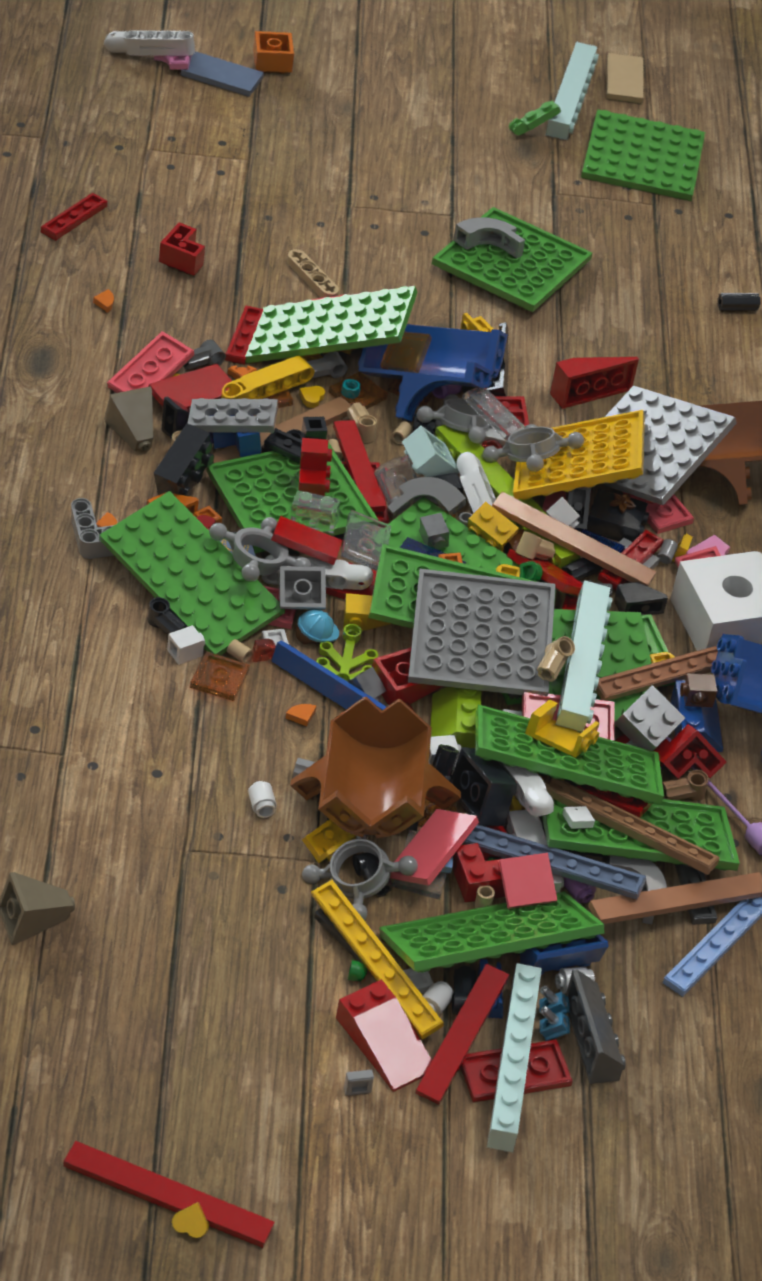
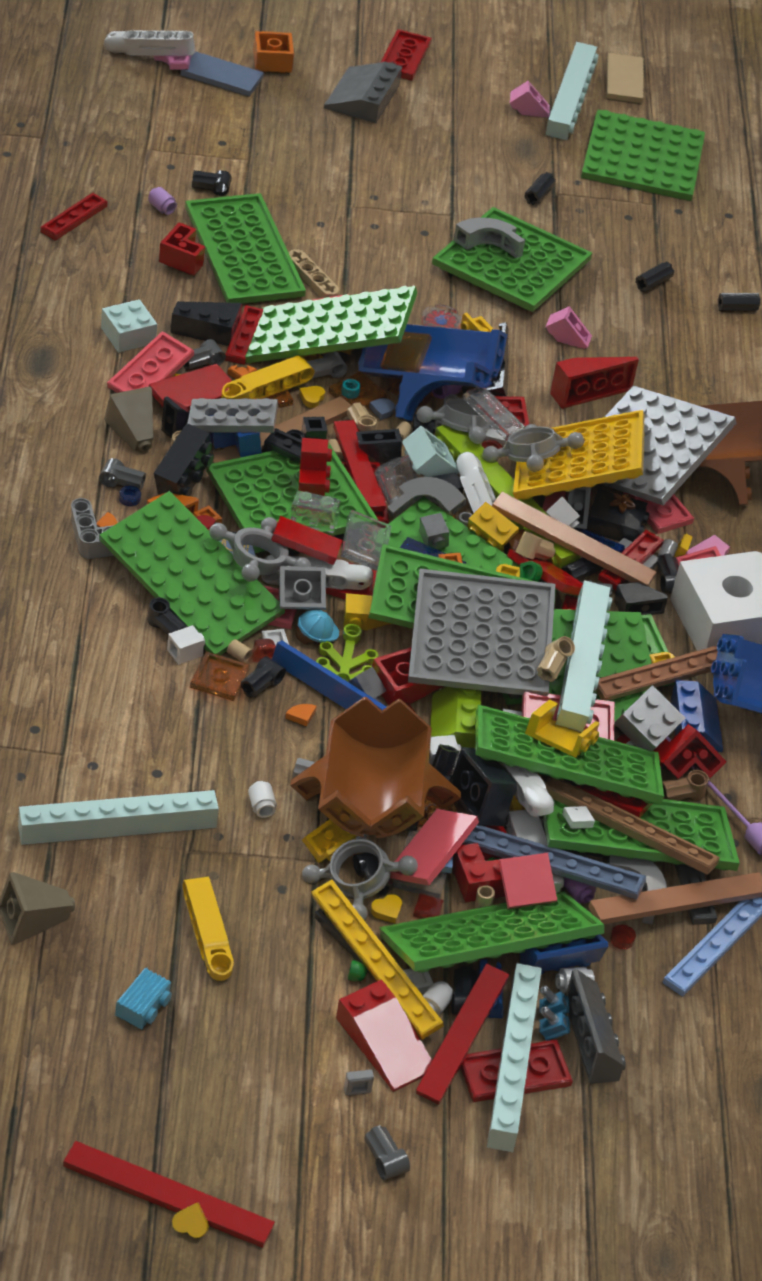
(104, 300): orange tile -> none
(116, 473): none -> dark grey piece
(117, 817): none -> light aqua brick
(128, 325): none -> light aqua brick
(130, 496): none -> clear blue tile
(143, 999): none -> medium azure brick
(162, 200): none -> lavender brick
(206, 320): none -> black wedge
(208, 927): none -> yellow piece
(217, 182): none -> black piece
(245, 249): none -> bright green plate
(265, 674): none -> black piece
(365, 90): none -> dark grey slope
(381, 444): none -> black slope
(382, 408): none -> sand blue tile
(387, 908): none -> yellow tile
(388, 1158): none -> dark grey piece
(407, 51): none -> red tile
(427, 907): none -> clear red tile
(441, 316): none -> clear tile
(529, 101): none -> bright pink slope
(534, 118): bright green hinge -> none
(540, 188): none -> black axle
(568, 328): none -> bright pink slope
(623, 936): none -> clear red tile
(654, 276): none -> black axle
(668, 570): none -> black piece
(699, 690): reddish brown brick -> none

